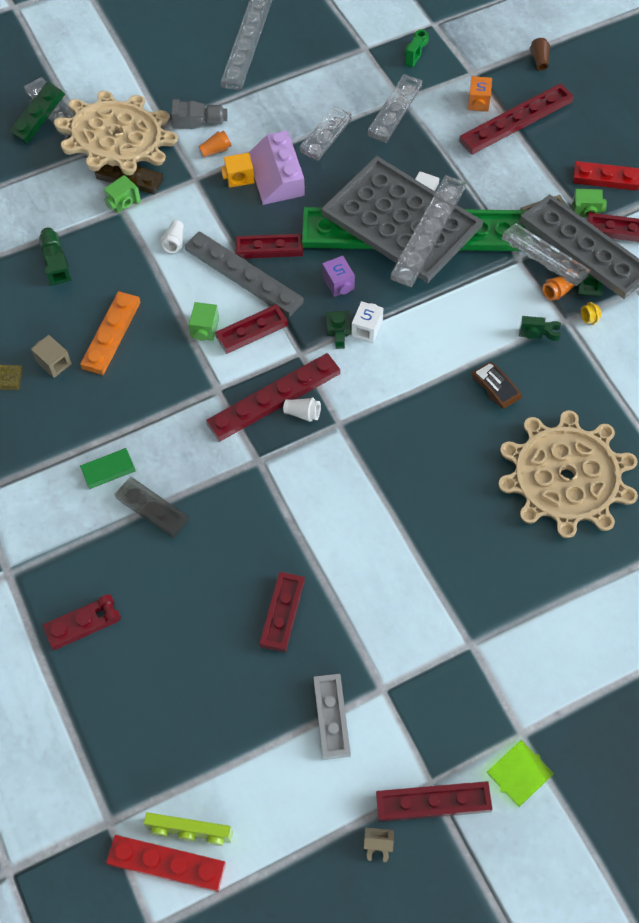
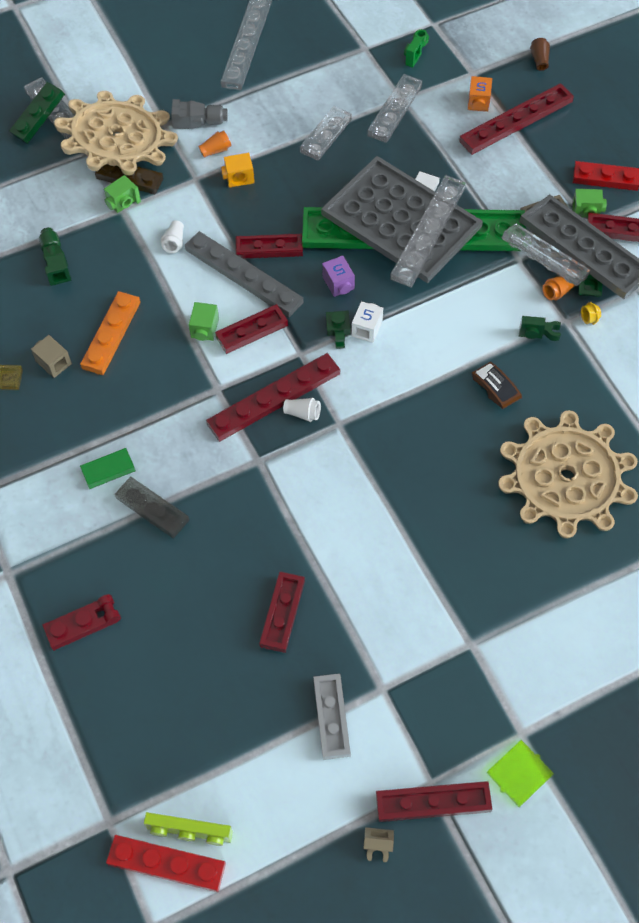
(277, 169): lavender slope -> none

